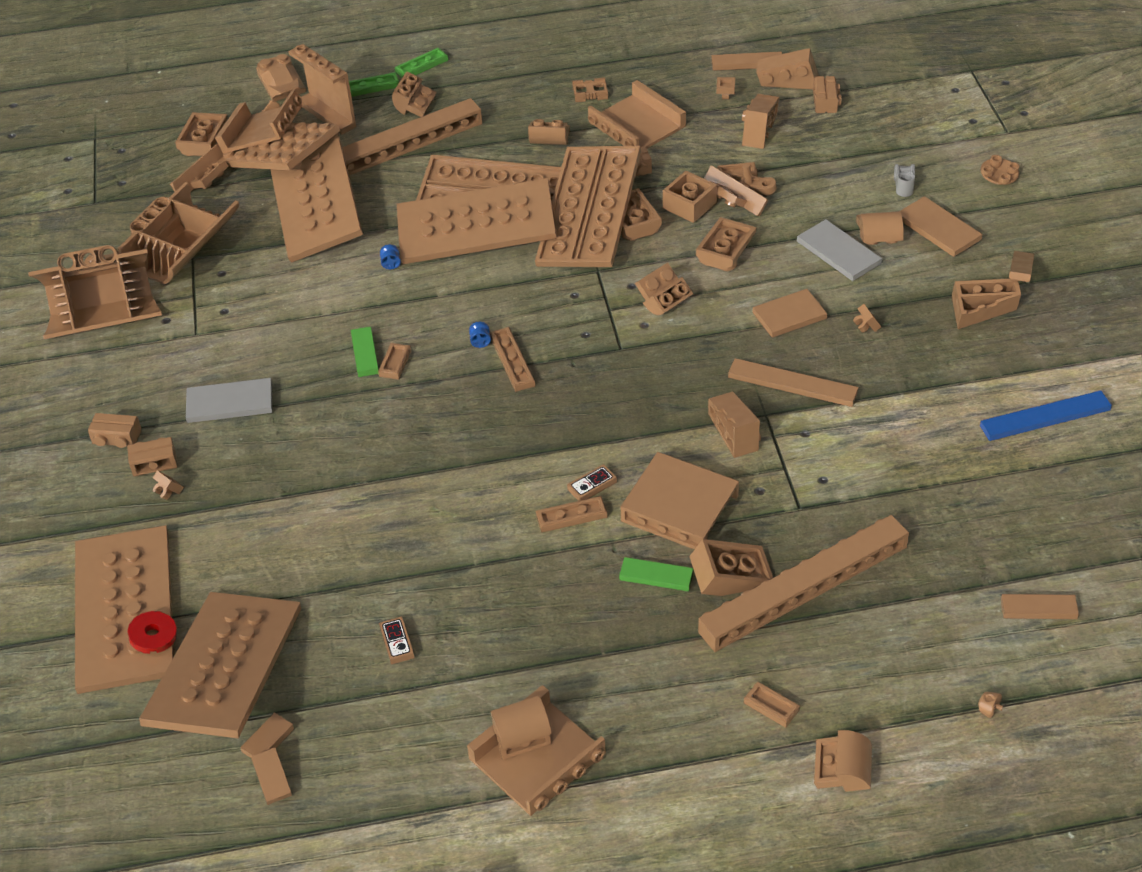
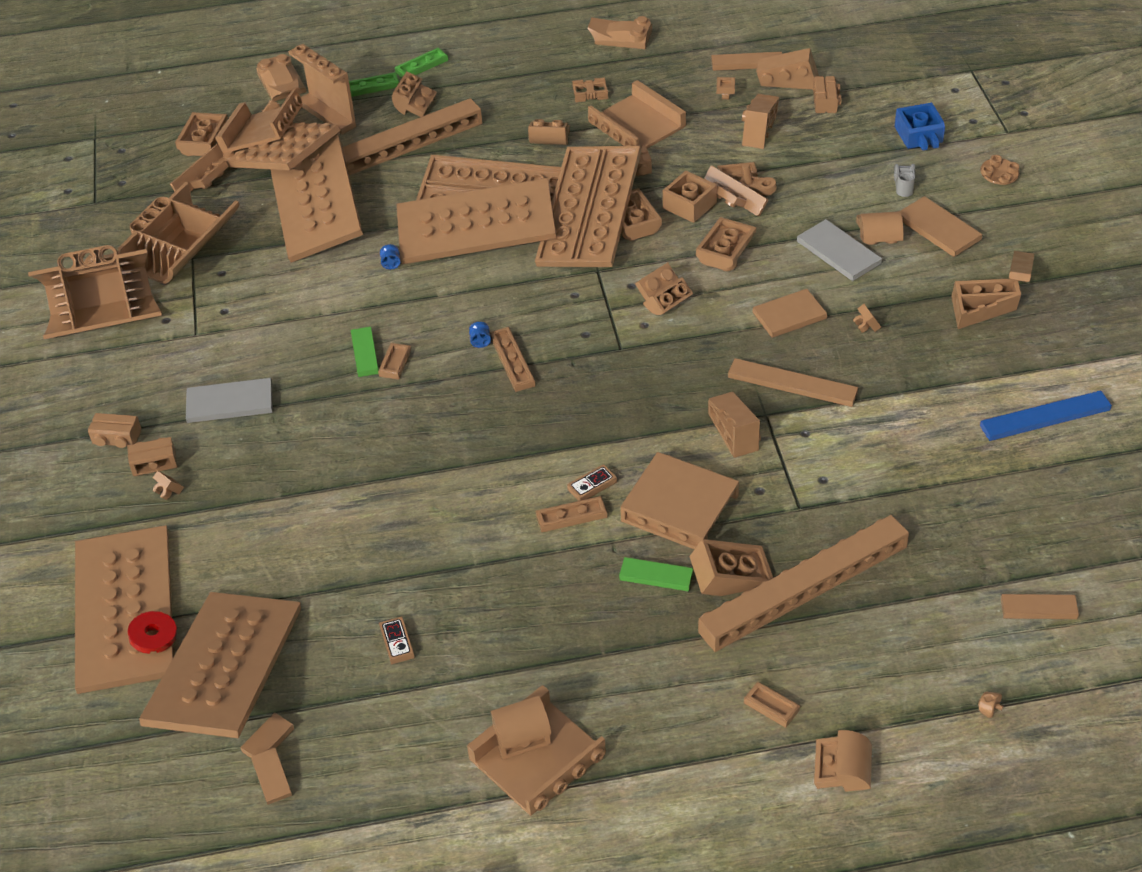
(621, 33): none -> medium nougat slope
(920, 126): none -> blue hinge

